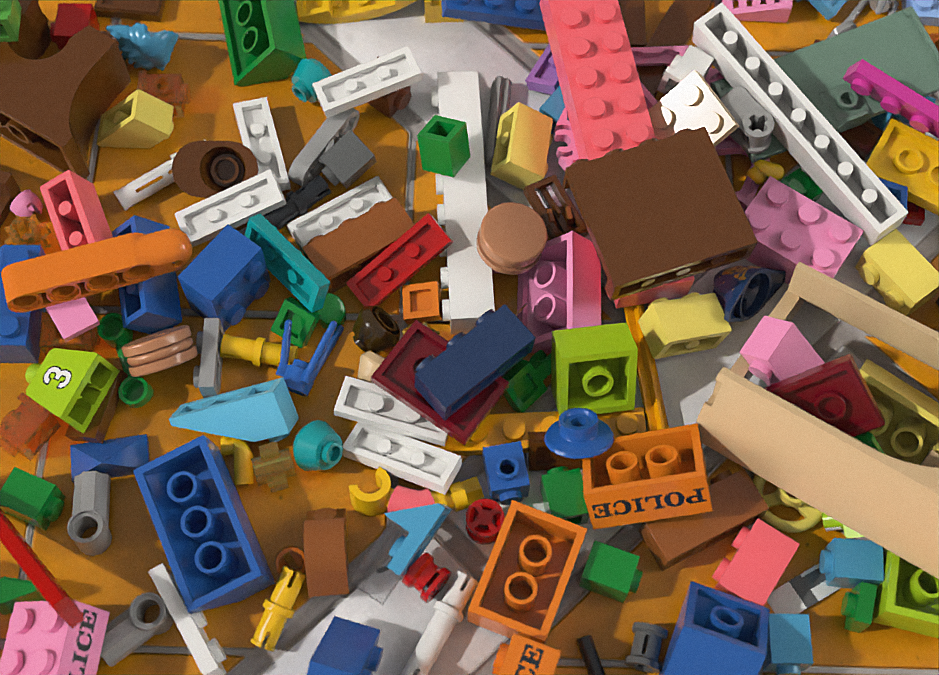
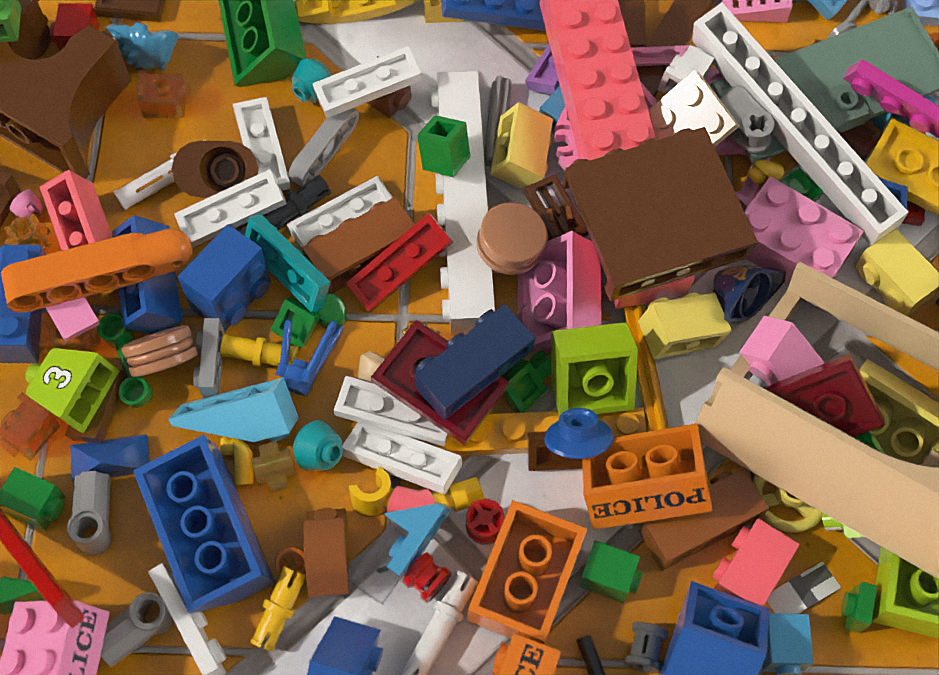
(136, 122): light yellow slope -> none
(347, 160): dark grey brick -> none
(375, 330): dark brown cone -> none
(422, 302): orange plate -> none
(506, 472): blue brick -> none
(563, 494): green brick -> none
(852, 561): dark azure brick -> none

